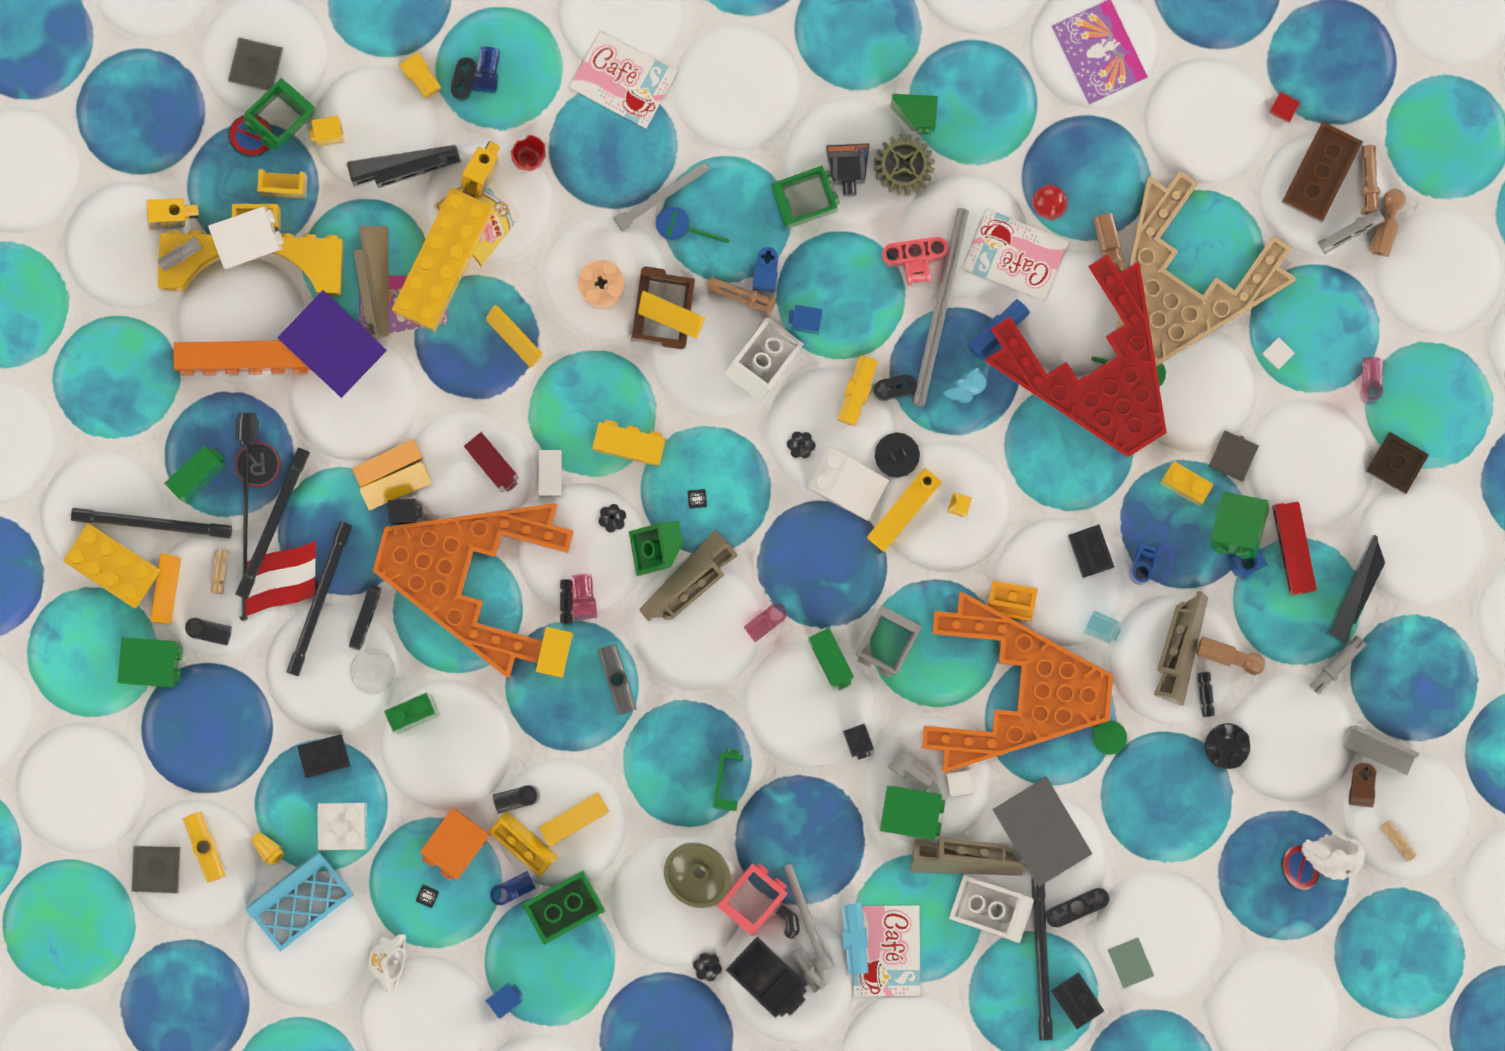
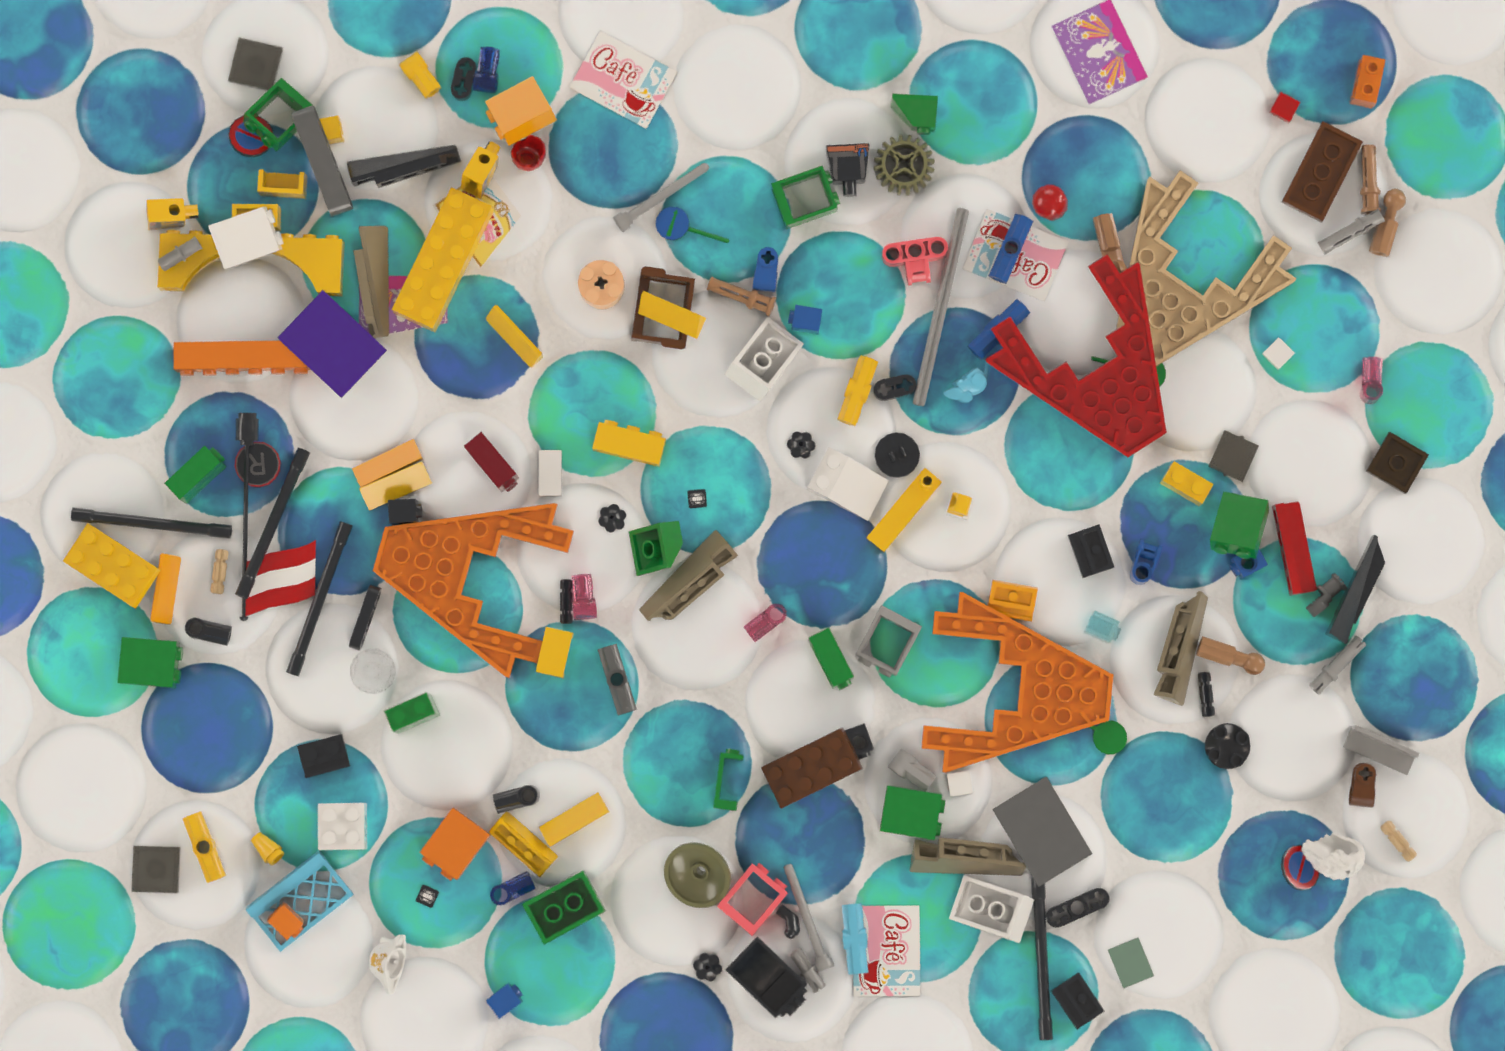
(286, 921): none -> orange brick
(322, 160): none -> dark grey beam
(519, 111): none -> light orange brick
(812, 767): none -> reddish brown plate
(1004, 261): none -> blue piece
(1327, 592): none -> dark grey connector
(1367, 81): none -> orange brick

